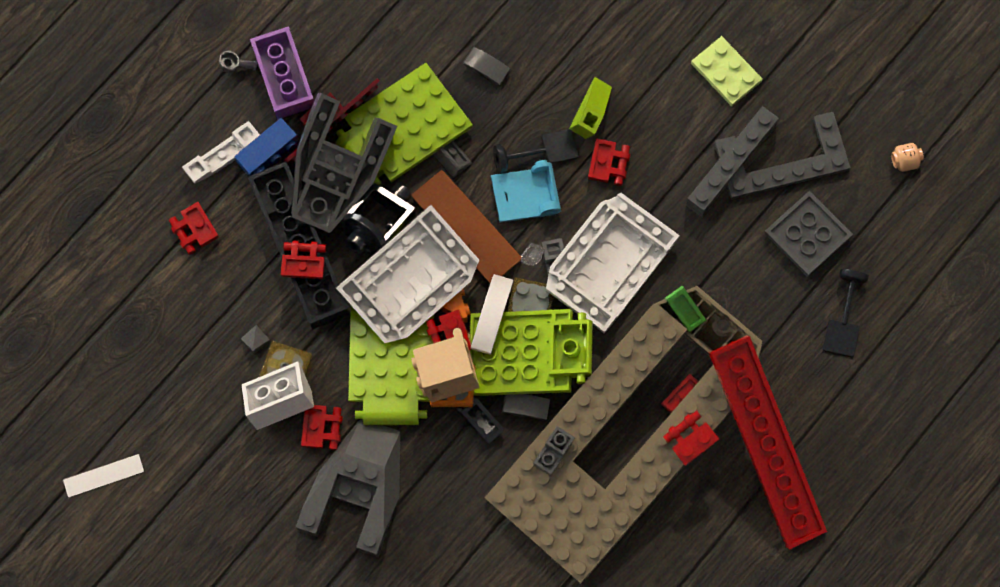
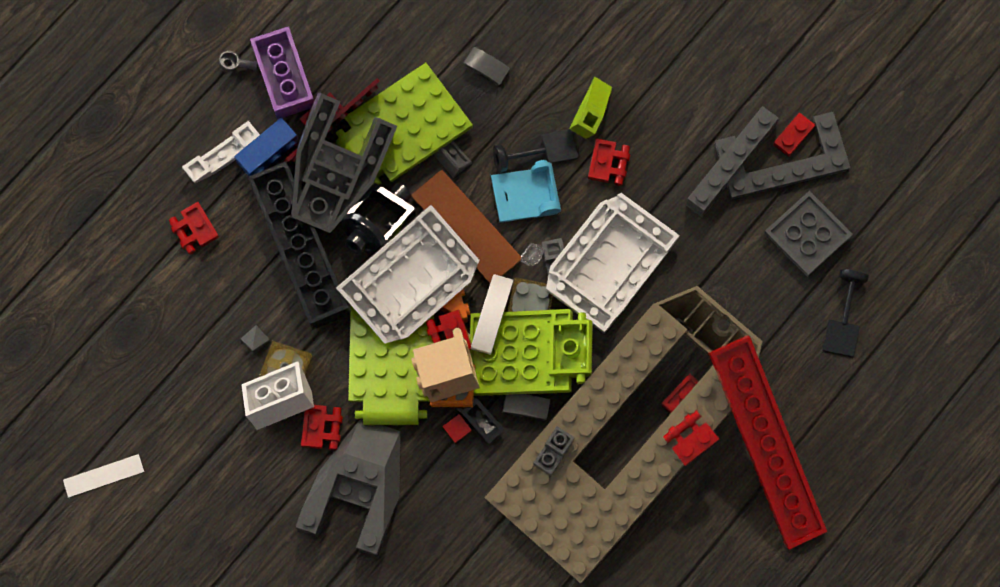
(303, 266): red plate -> none
(457, 429): none -> red tile
(685, 309): bright green tile -> none
(726, 71): yellowish green plate -> none
(794, 134): none -> red plate
(907, 157): light nougat head -> none

